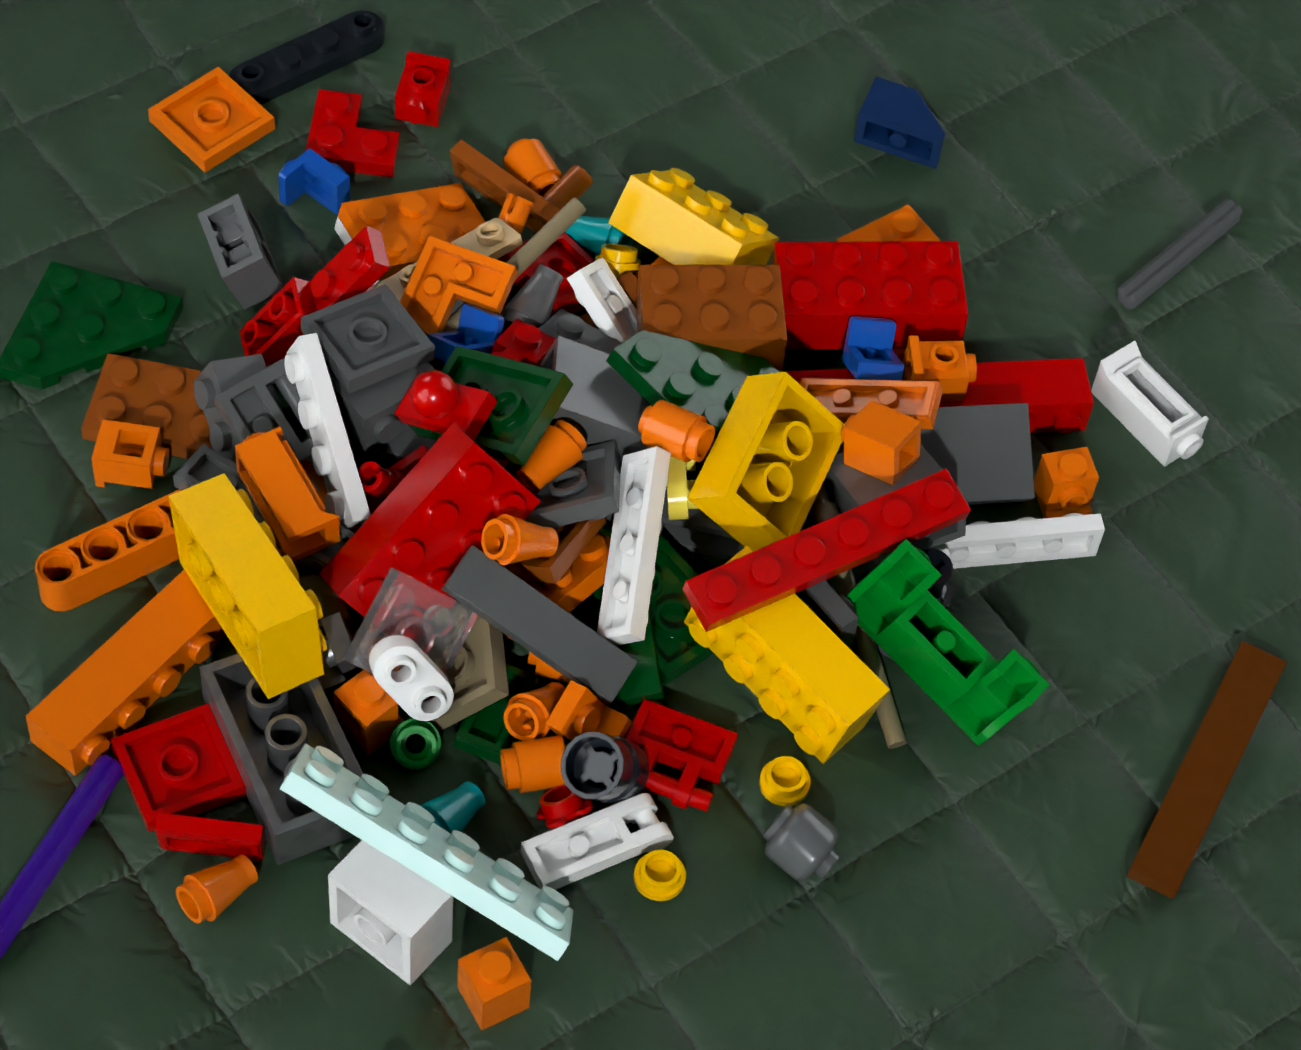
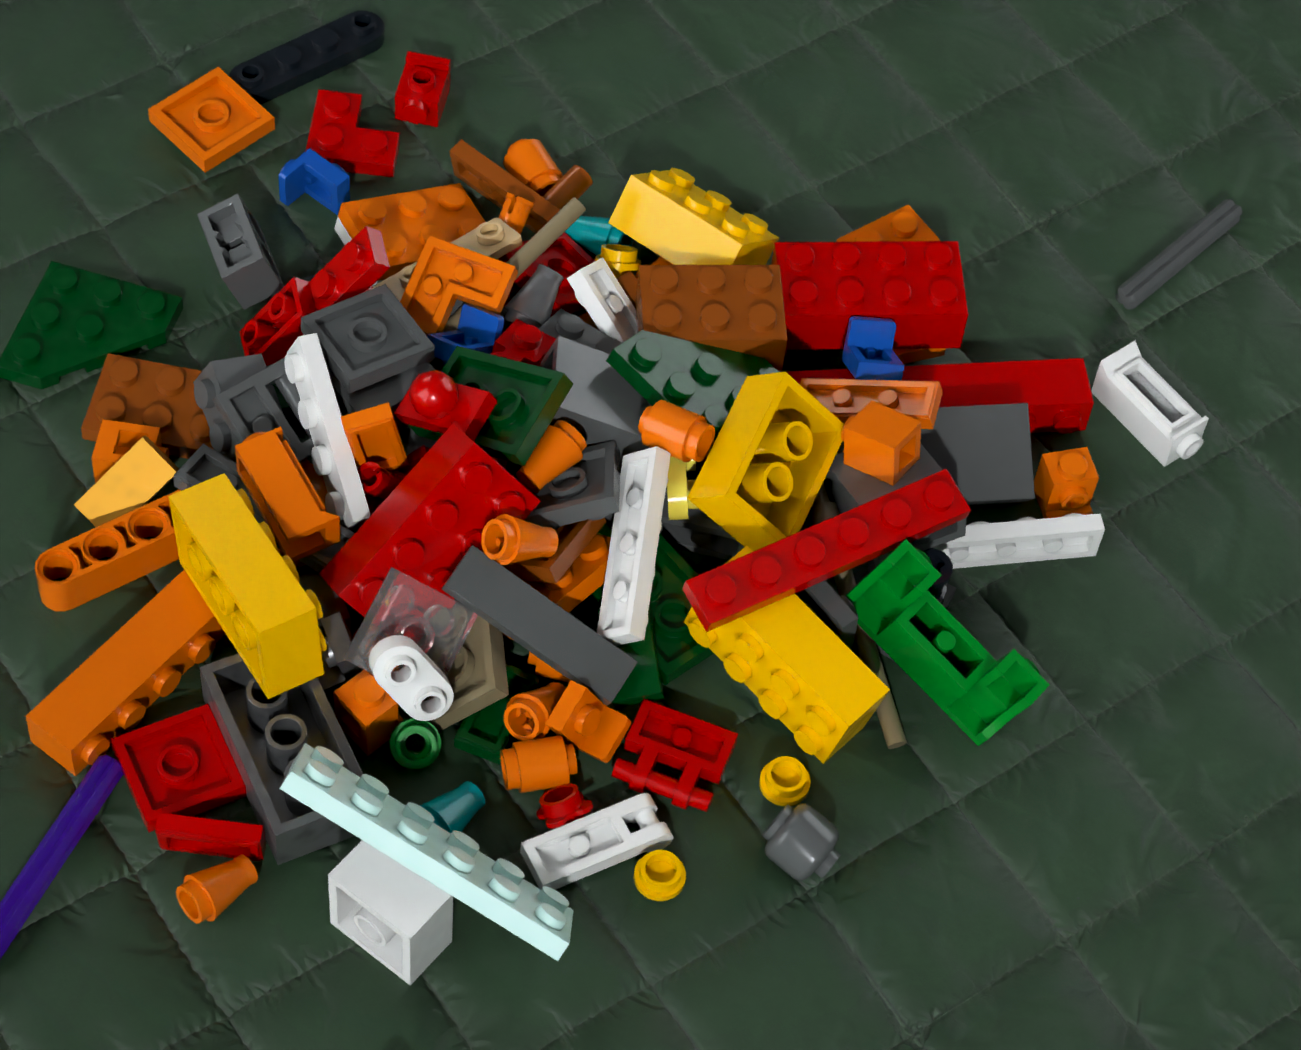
(127, 483): none -> tile
(375, 437): none -> orange tile
(494, 983): orange brick -> none
(604, 767): black wheel -> none
(899, 123): dark blue slope -> none
(940, 362): orange brick -> none
(1206, 770): reddish brown tile -> none

